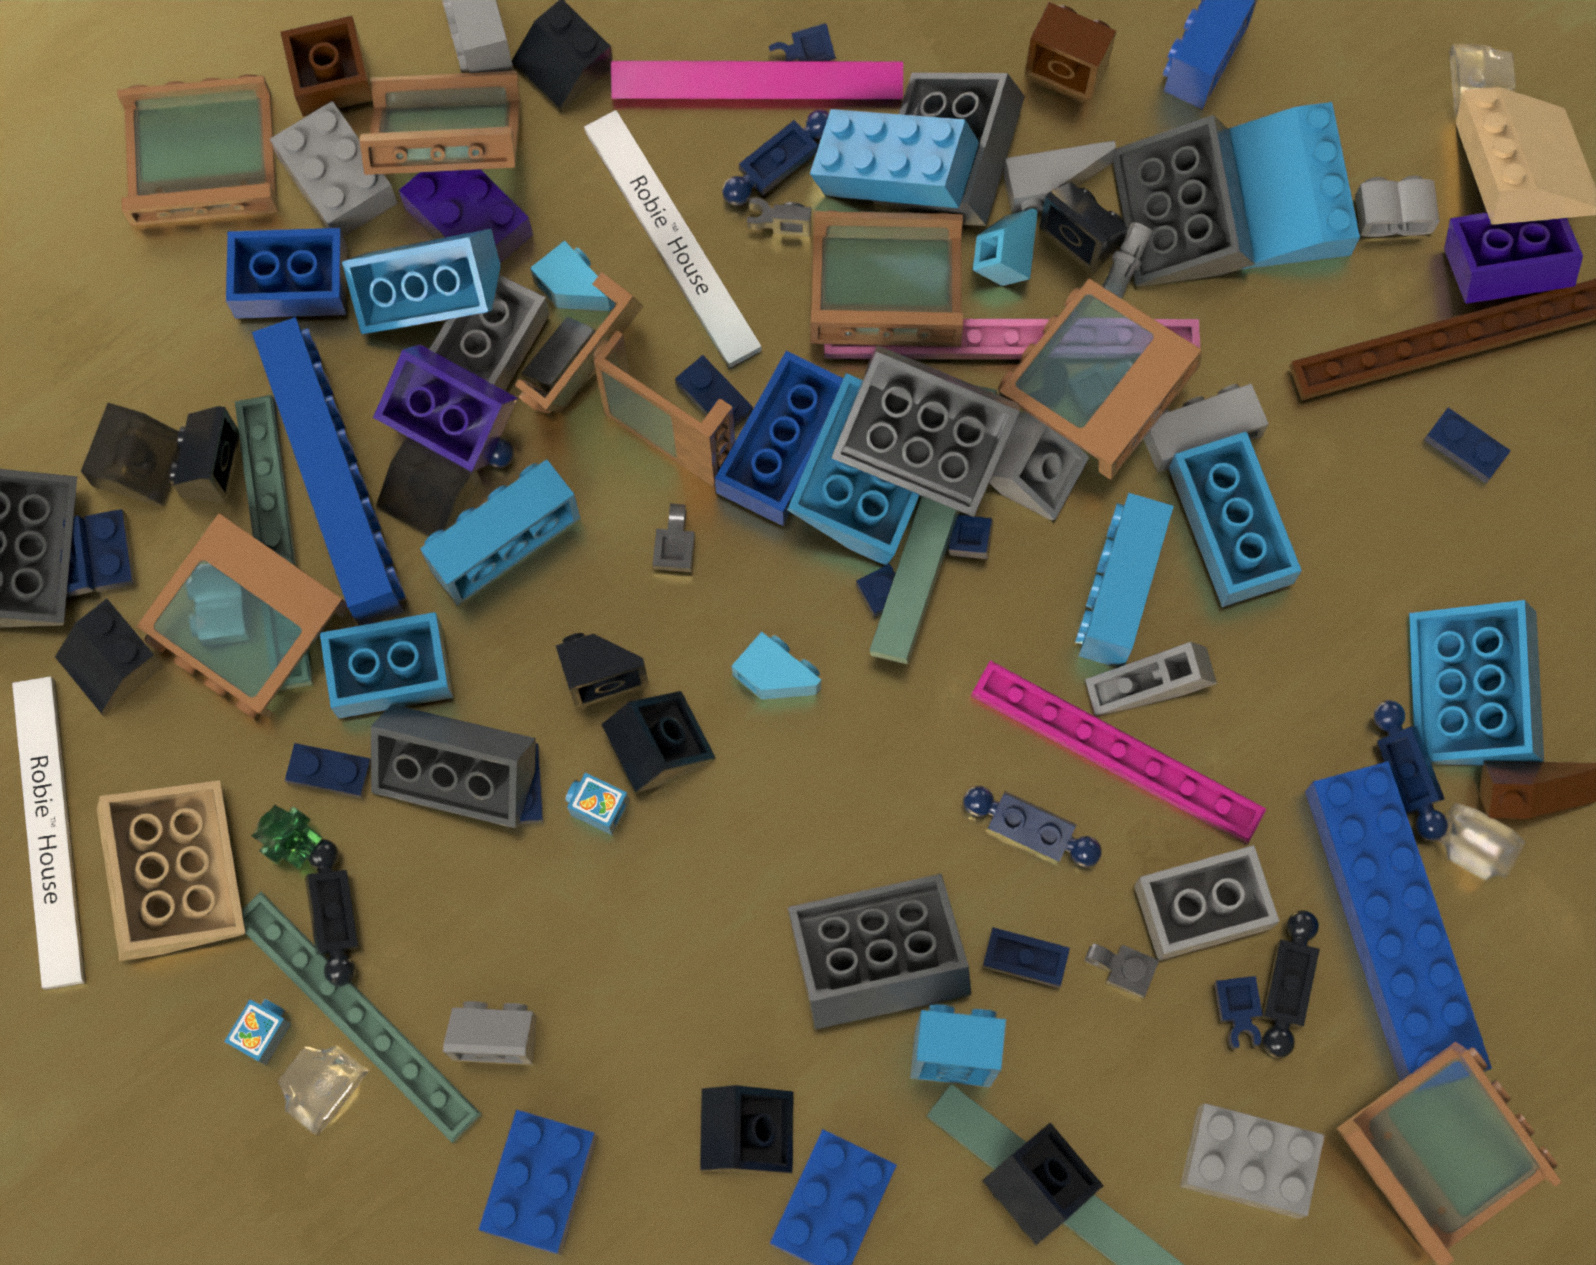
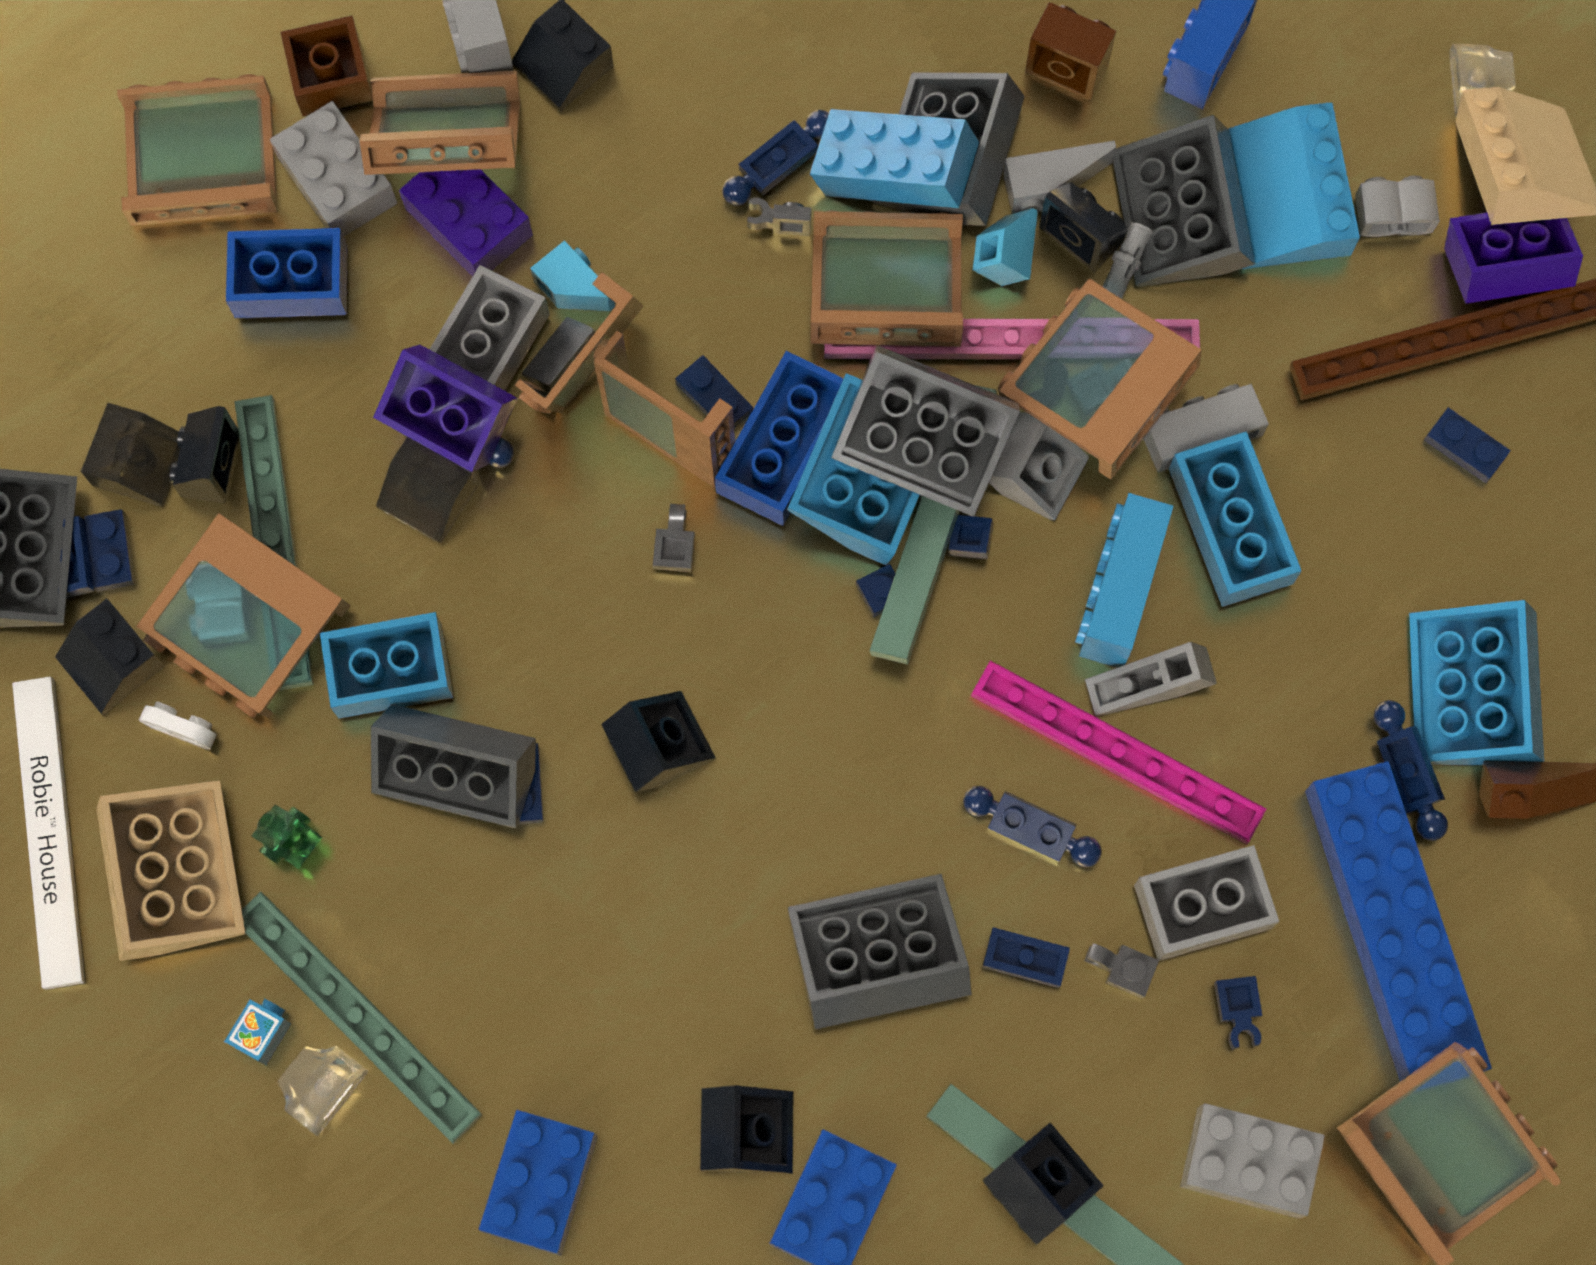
(164, 719): none -> white plate
(328, 770): dark blue plate -> none
(330, 472): blue brick -> none
(331, 913): black plate -> none
(424, 281): dark azure slope -> none
(491, 1034): light grey slope -> none
(500, 531): dark azure brick -> none
(597, 803): dark azure brick -> none
(599, 668): black slope -> none
(673, 239): white tile -> none
(757, 79): dark pink tile -> none
(773, 672): medium azure slope -> none
(808, 45): dark blue plate -> none
(958, 1046): dark azure brick -> none
(1290, 984): black plate -> none
(1480, 842): clear slope -> none

